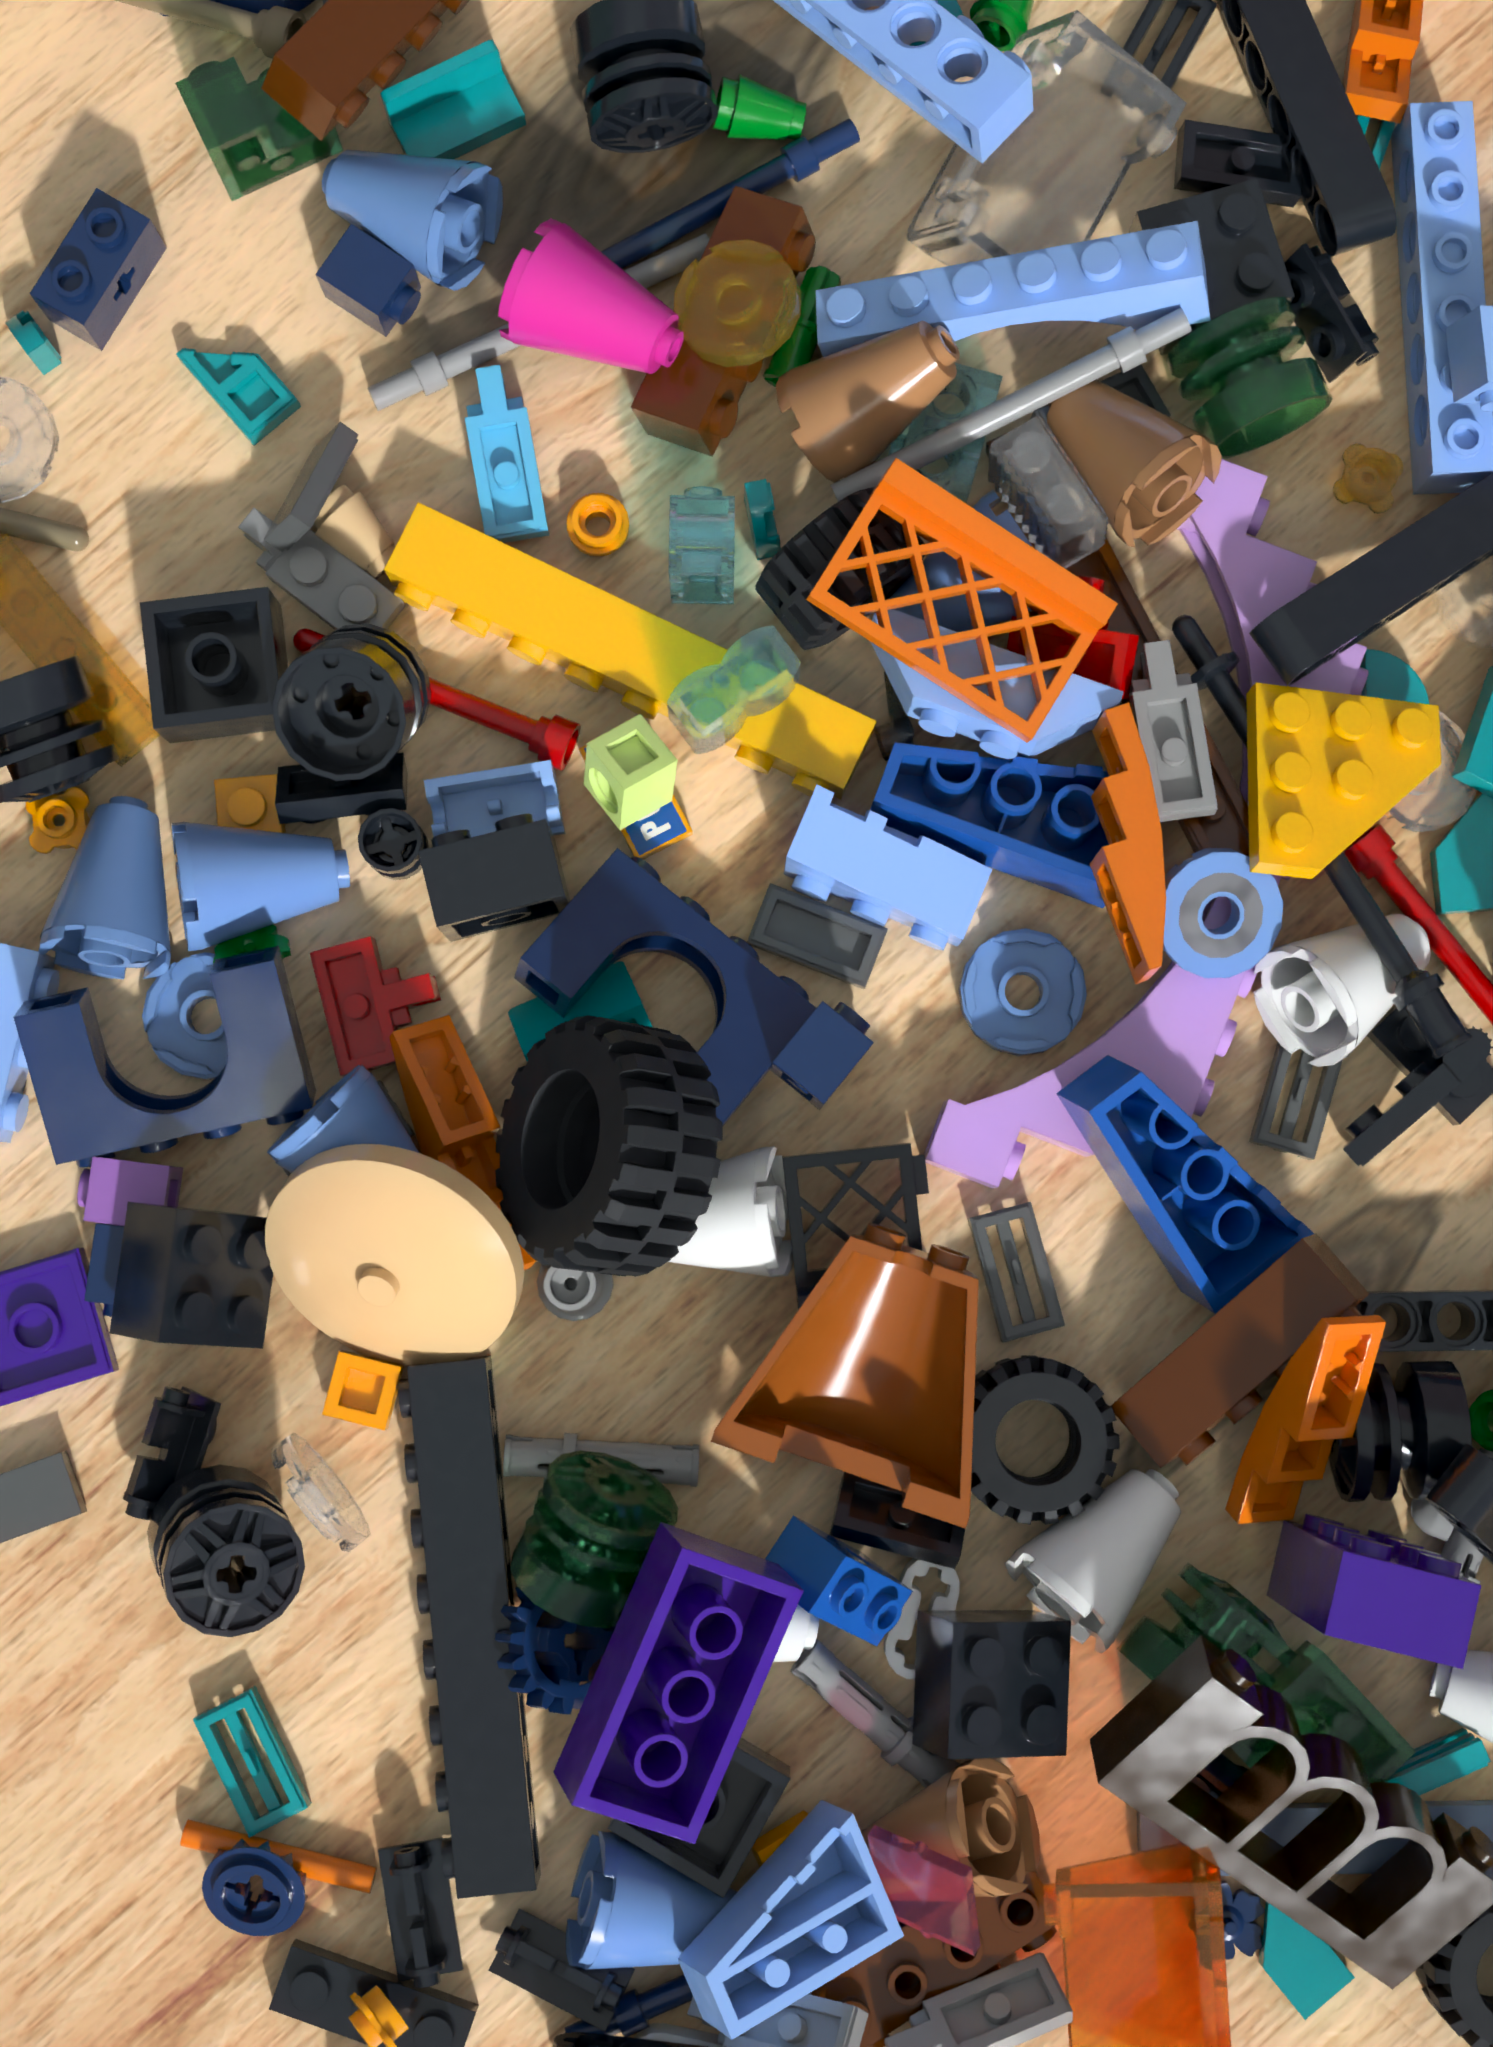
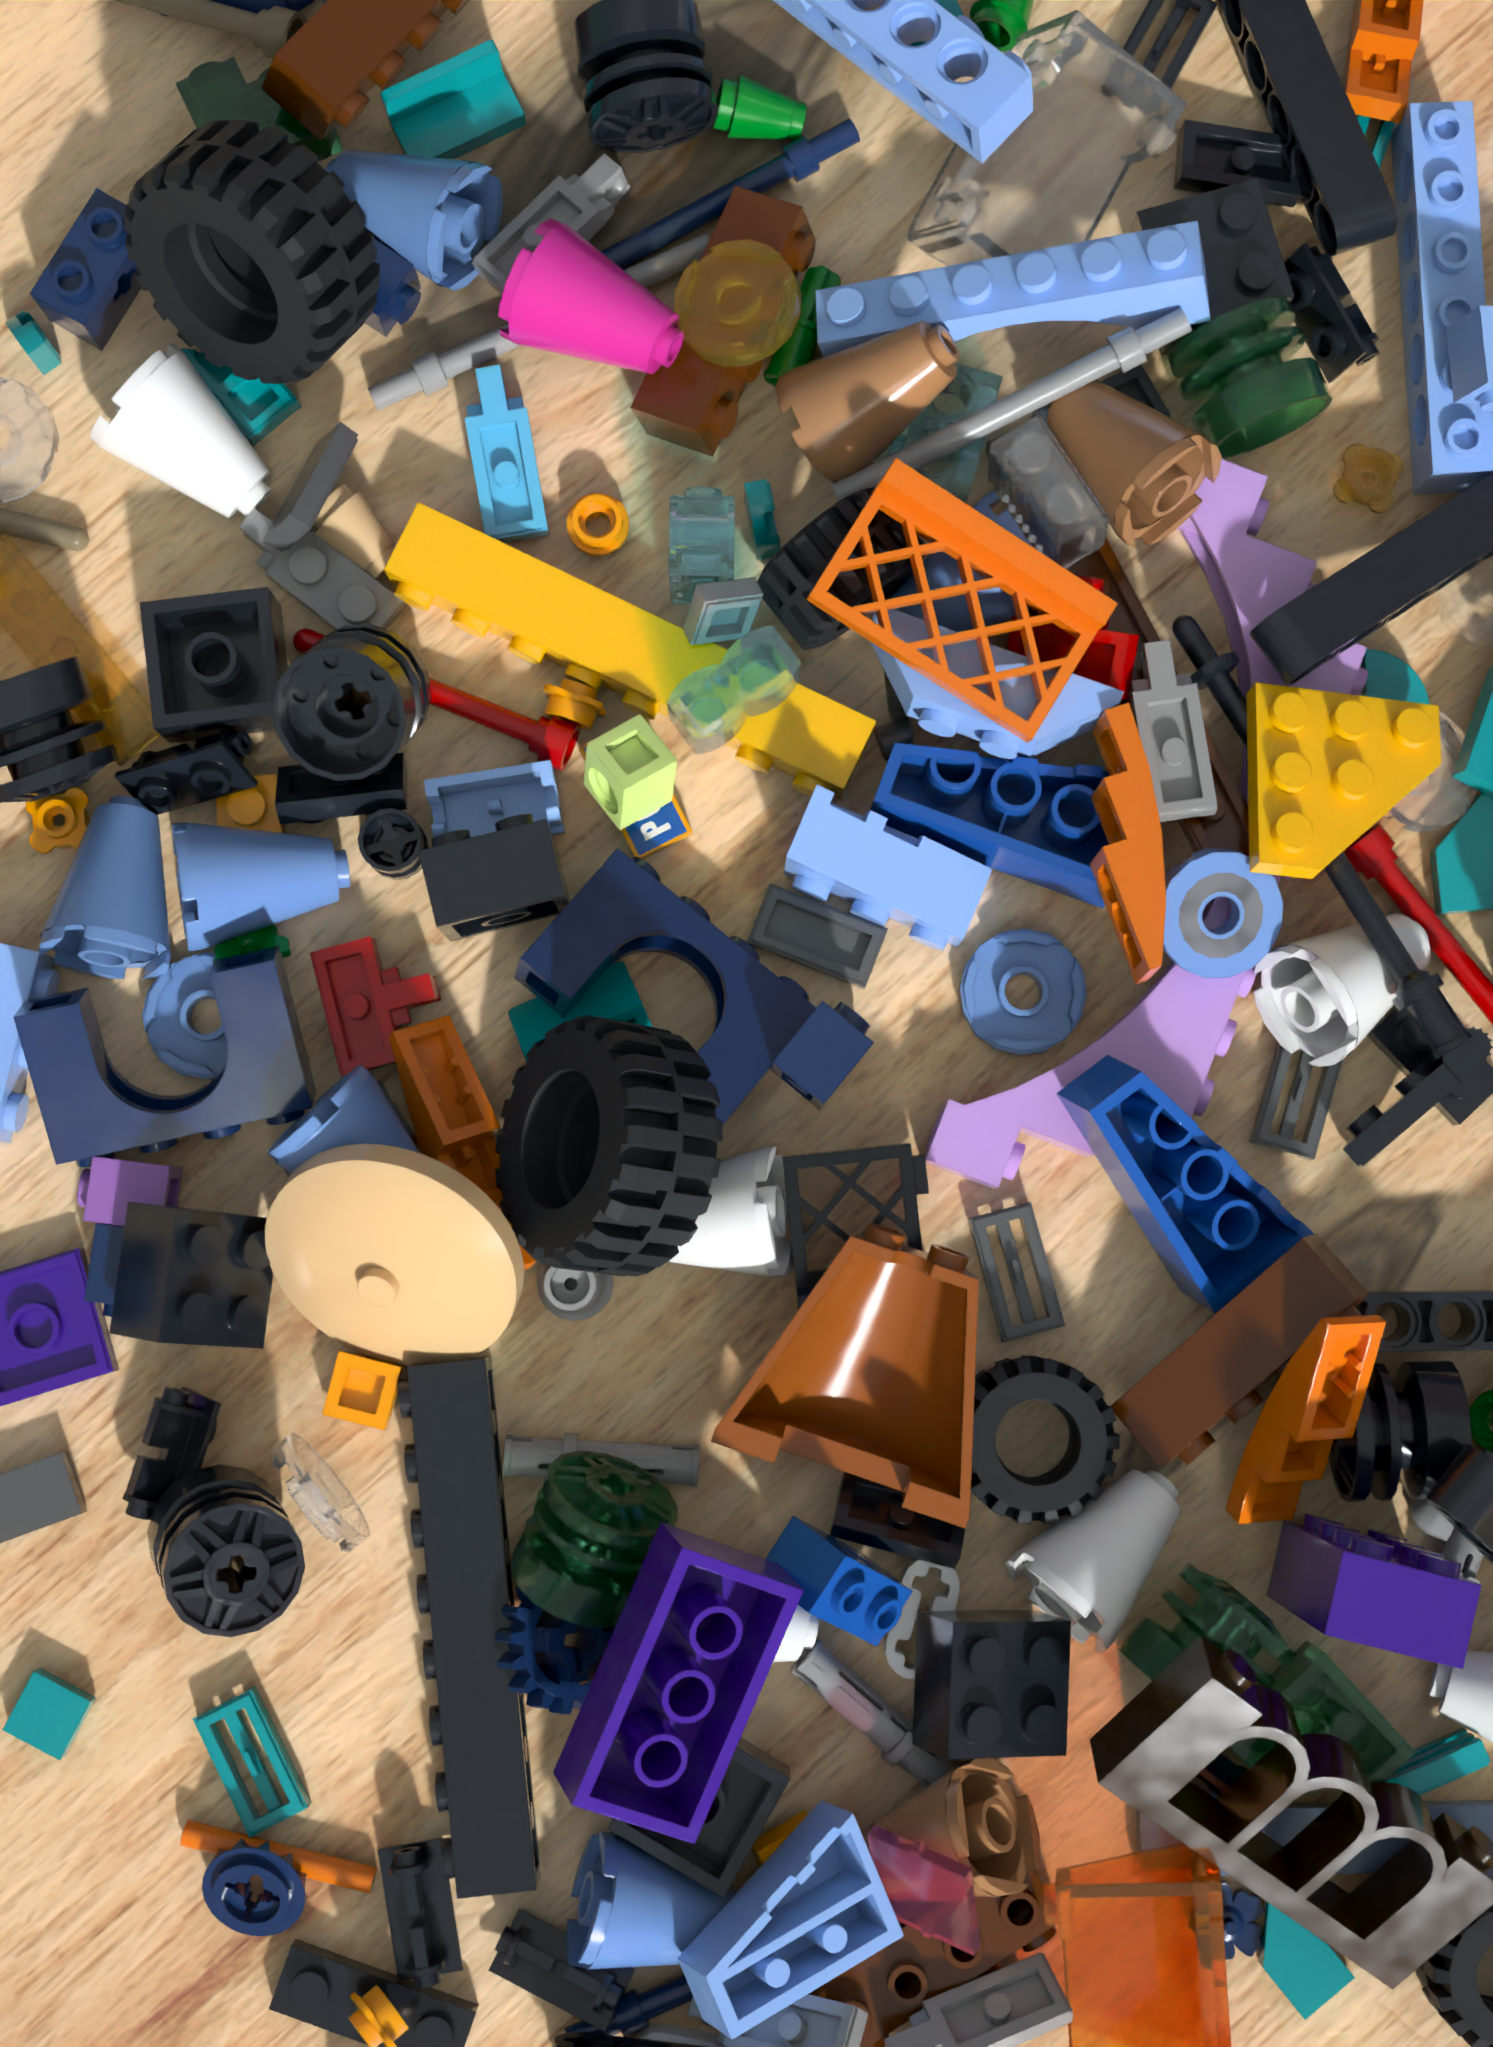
(49, 1713): none -> teal tile
(183, 436): none -> white cone
(190, 776): none -> black hinge
(252, 251): none -> black tyre
(574, 702): none -> light orange plate
(578, 201): none -> light grey hinge
(722, 610): none -> light grey tile

